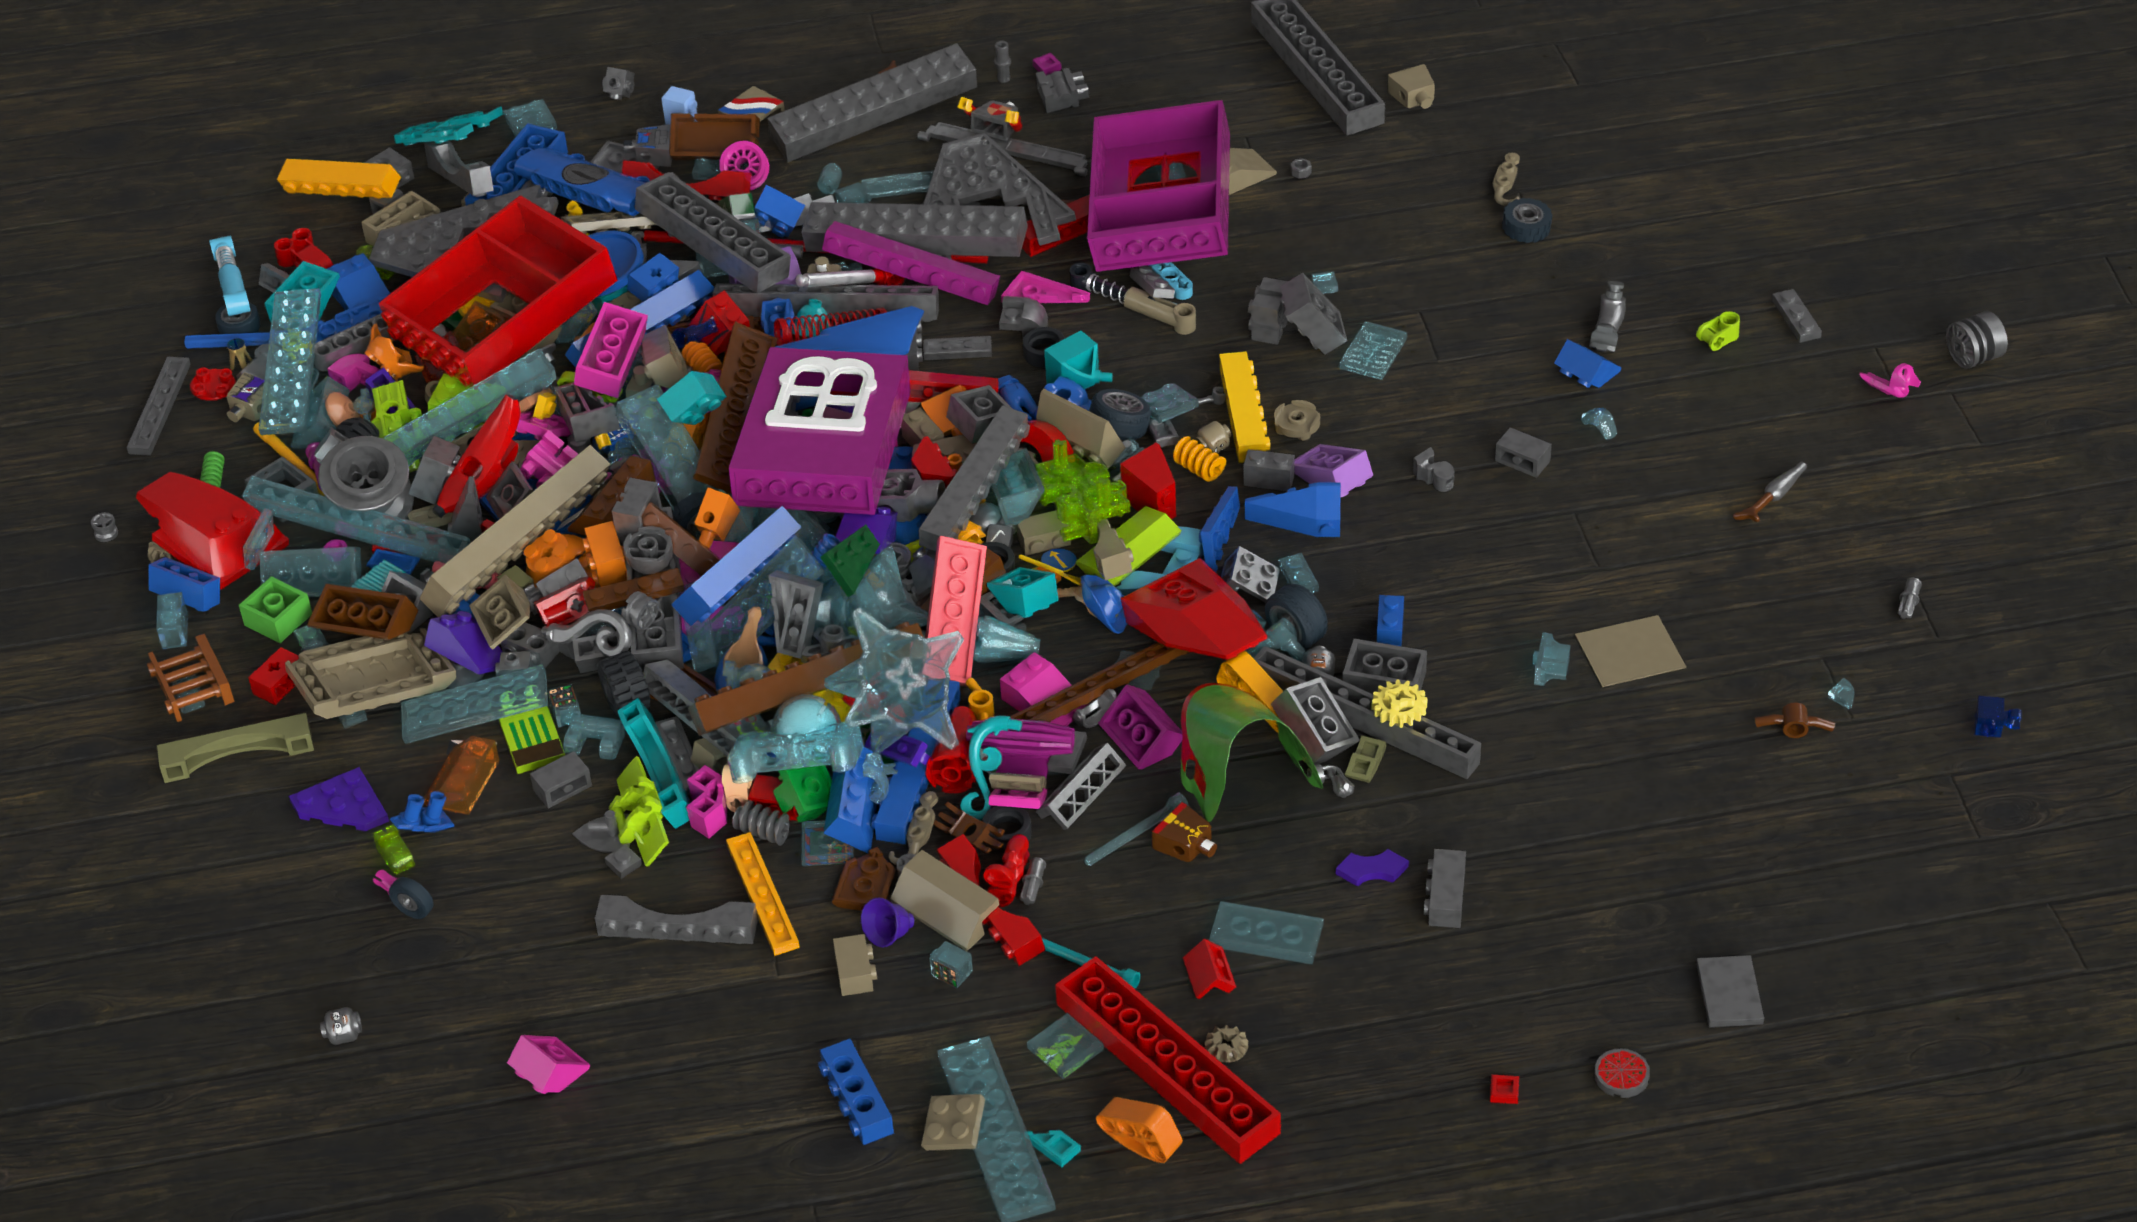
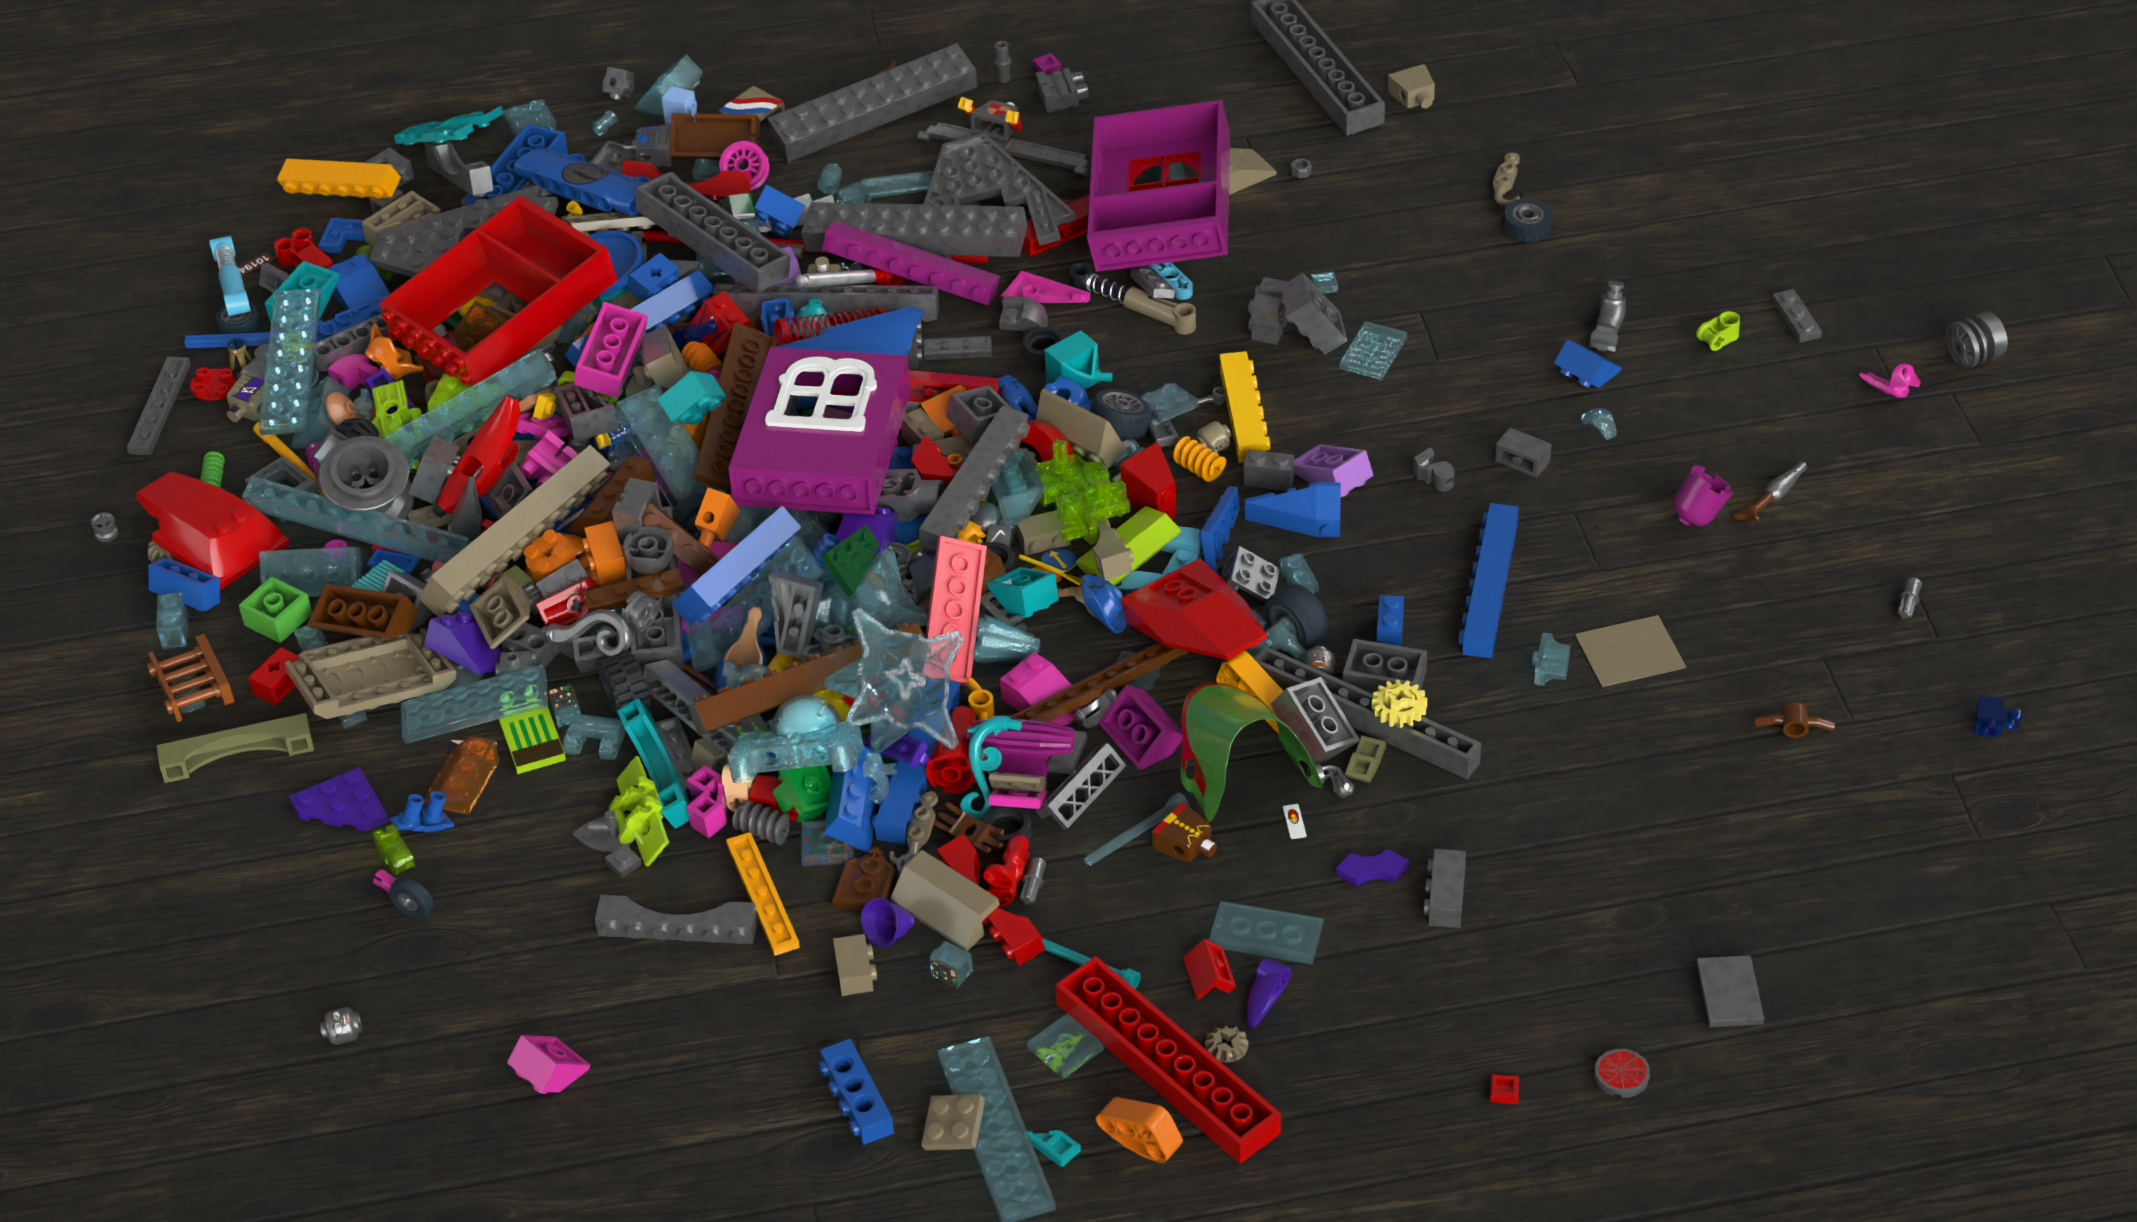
(255, 263): none -> reddish brown sticker
(258, 539): clear light blue tile -> none
(340, 231): none -> blue plate
(561, 779): flat silver brick -> none
(601, 126): none -> clear light blue pin
(681, 74): none -> clear light blue slope
(1267, 987): none -> dark purple piece
(1286, 422): dark tan plate -> none
(1294, 821): none -> white sticker
(1489, 581): none -> blue brick
(1700, 497): none -> magenta cylinder
(1842, 693): clear light blue tile -> none

